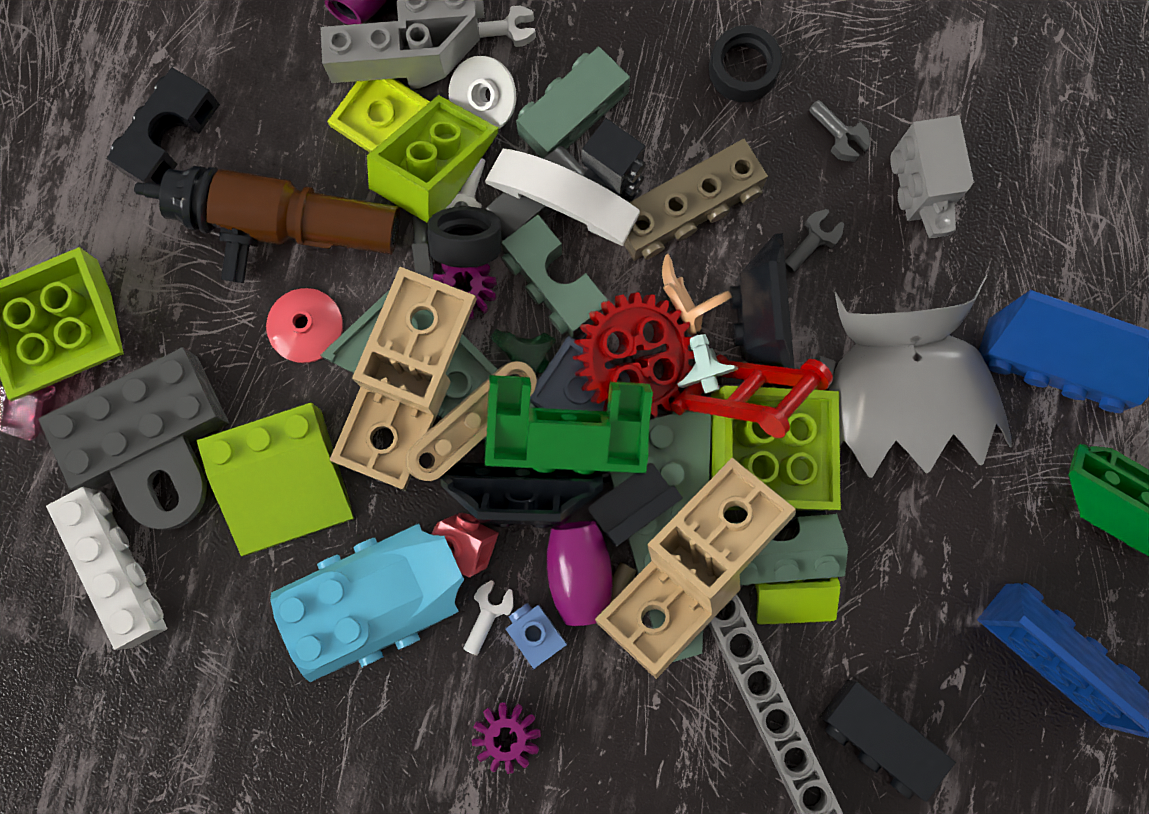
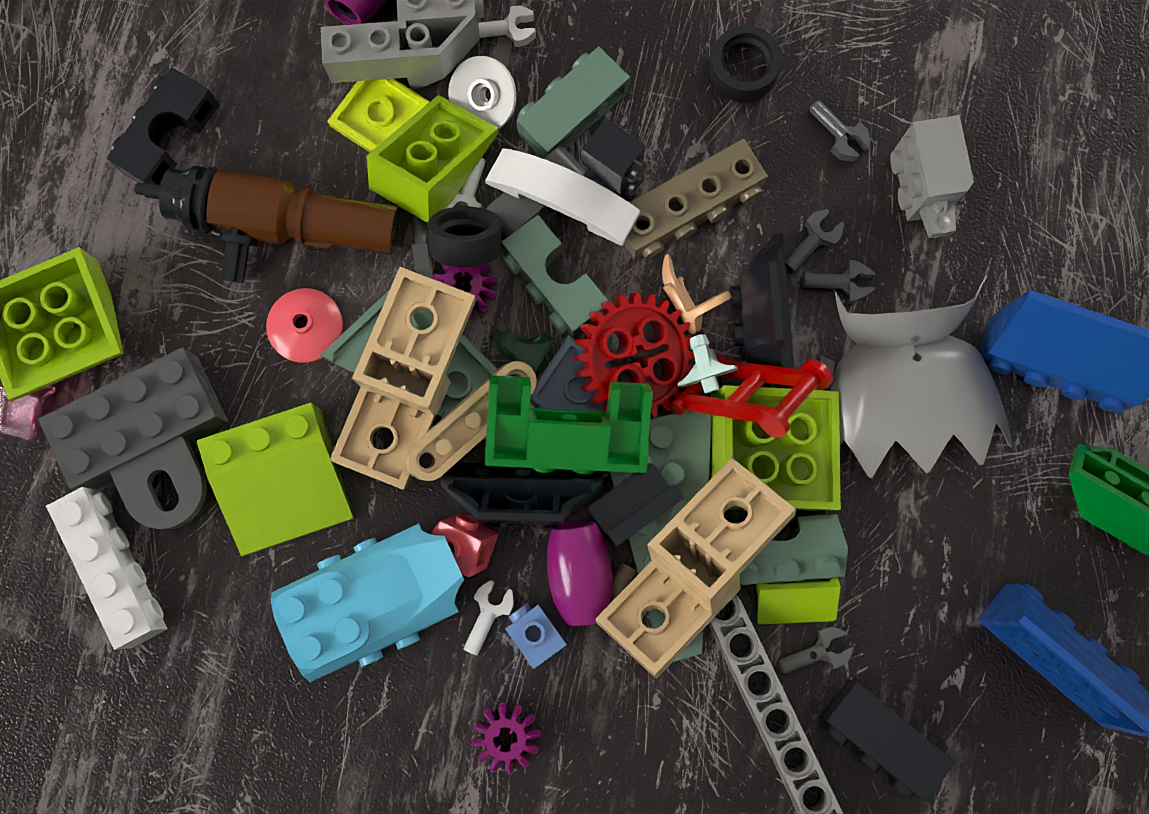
(817, 652): none -> dark grey bar
(842, 281): none -> dark grey bar

